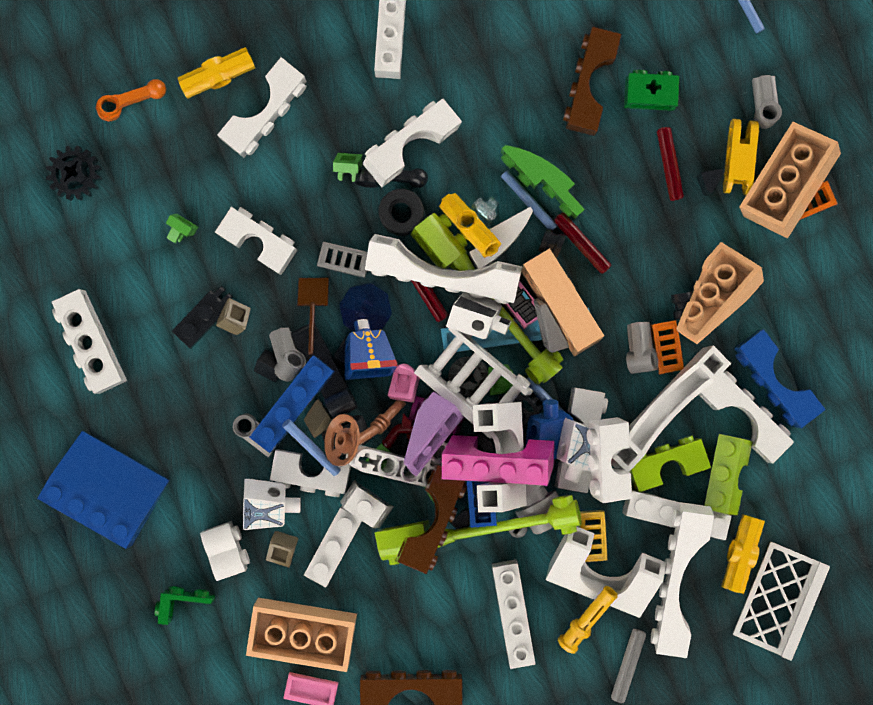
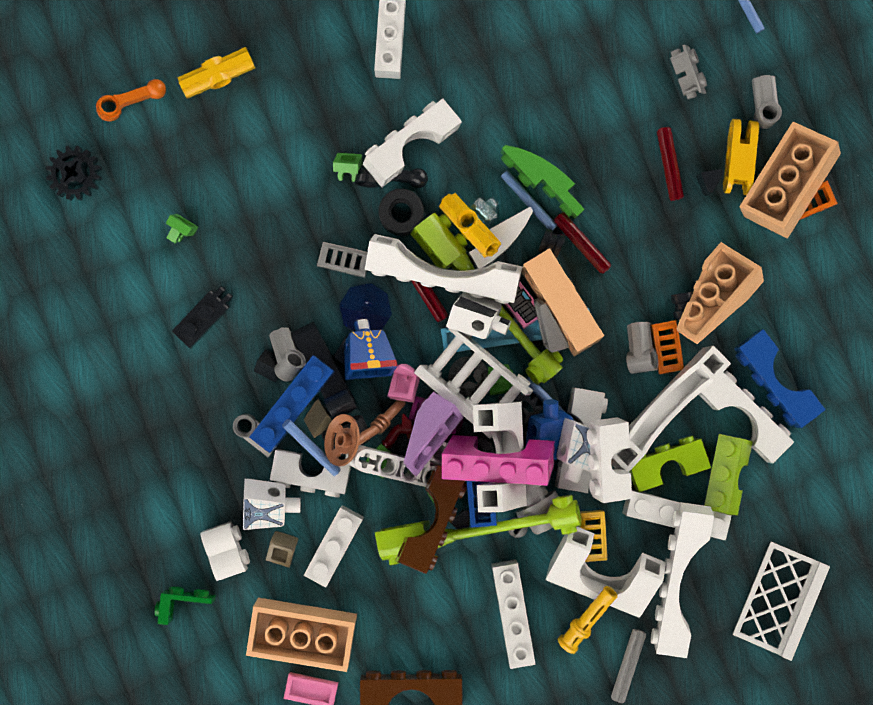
(63, 312): white brick -> none
(104, 490): blue slope -> none
(233, 317): dark tan slope -> none
(238, 227): white arch -> none
(244, 133): white arch -> none
(312, 293): reddish brown piece -> none
(366, 505): white torso -> none
(585, 111): reddish brown arch -> none
(639, 97): green brick -> none
(686, 62): none -> light grey hinge
(743, 554): yellow piece -> none

